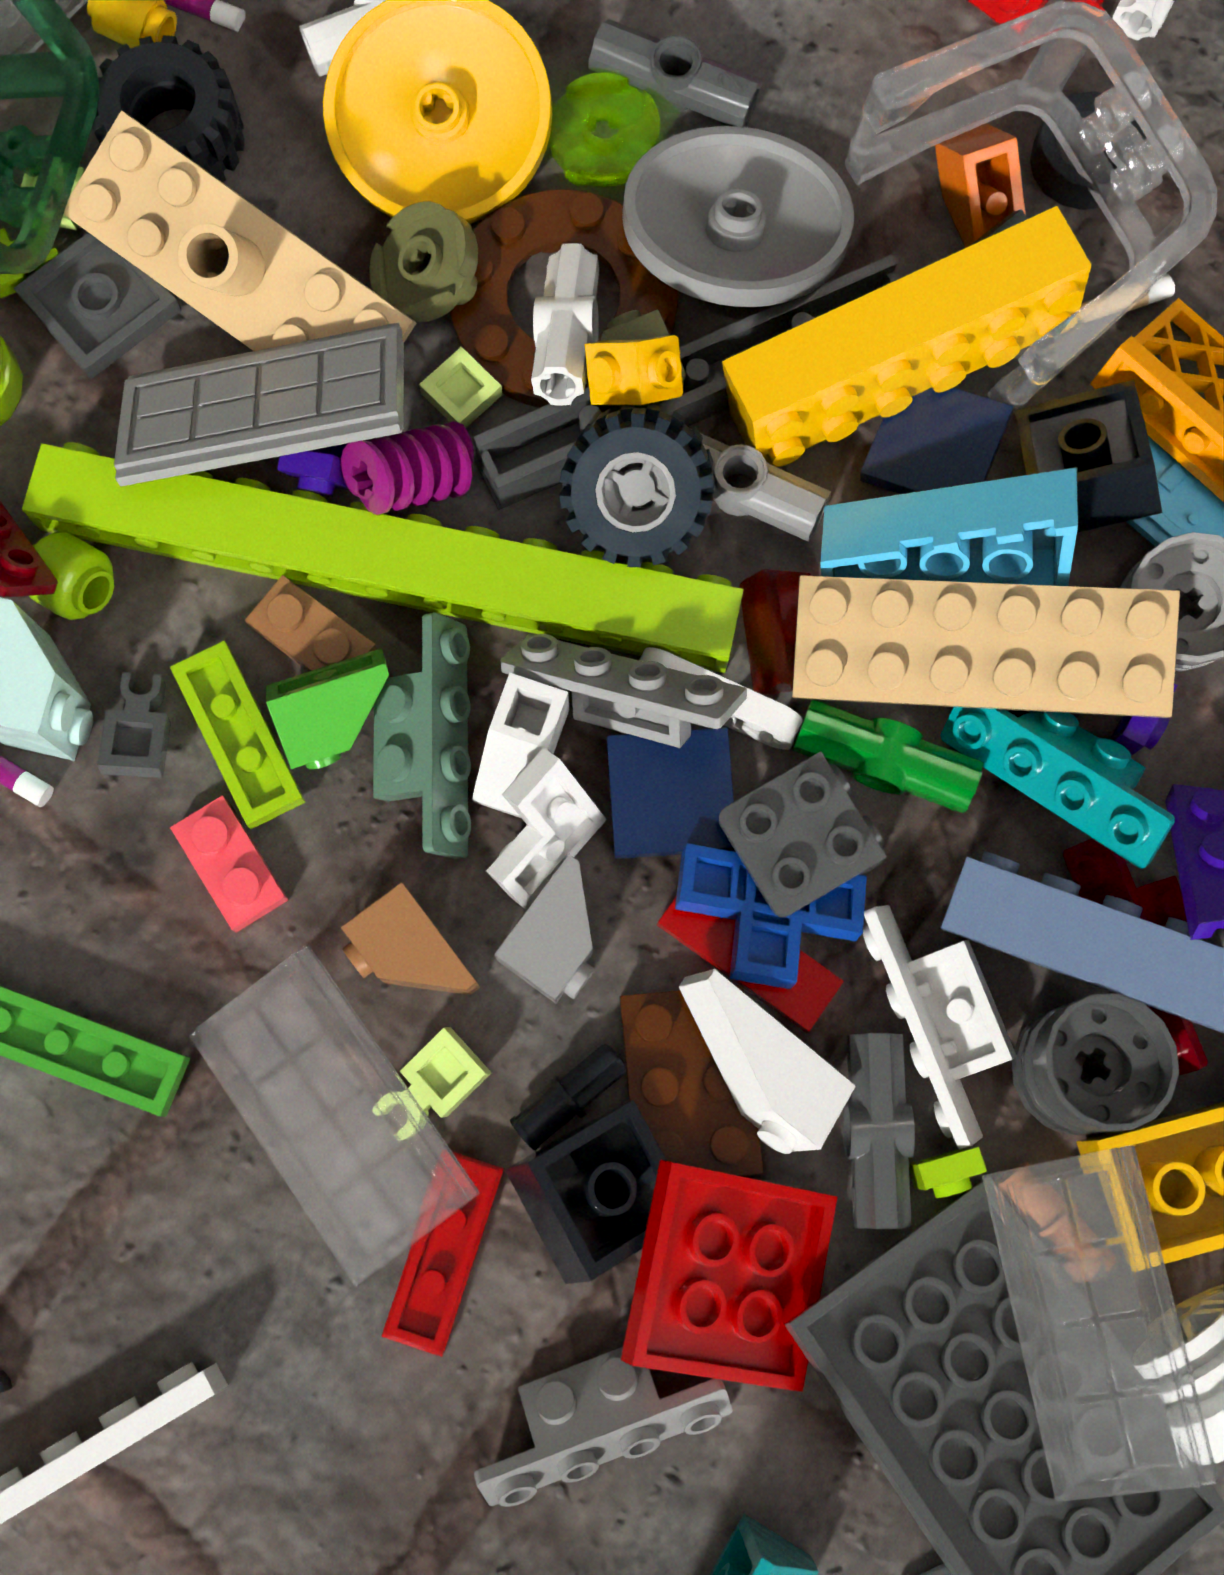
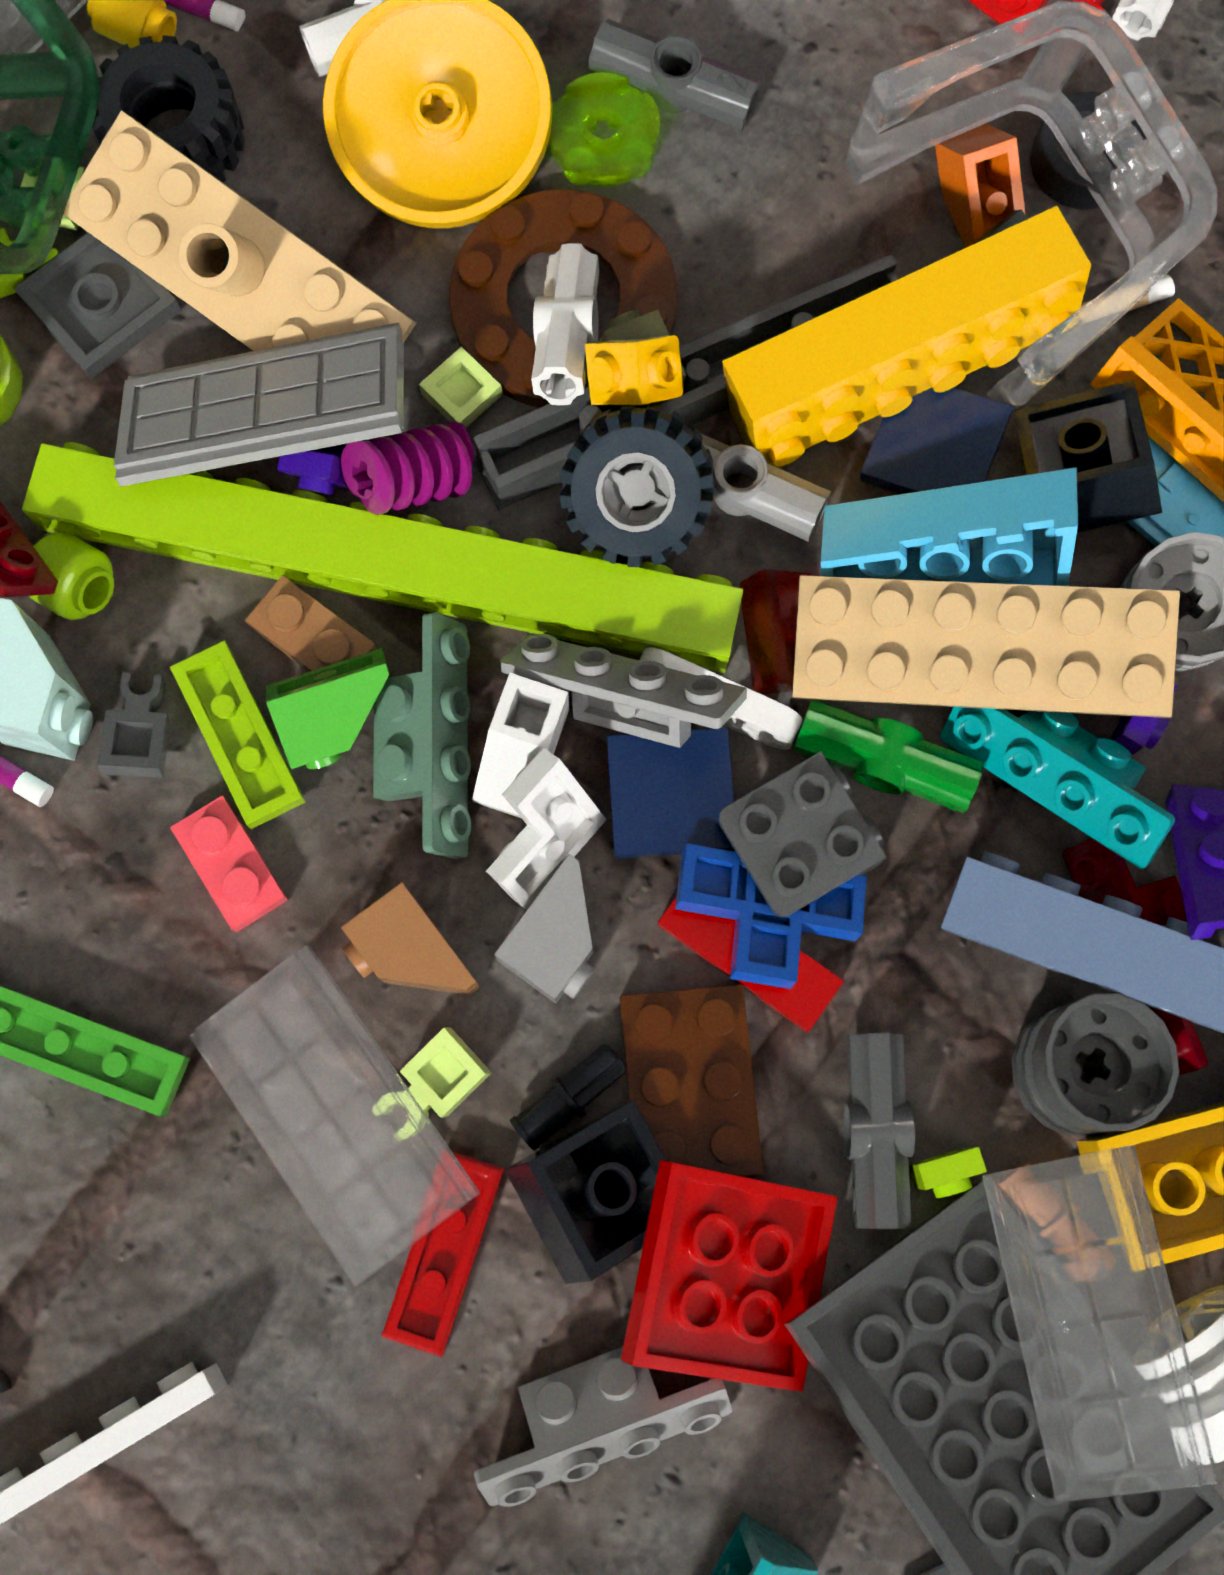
(451, 270): olive plate -> none
(737, 216): light grey dish -> none
(767, 1069): white slope -> none
(948, 1015): white bracket -> none

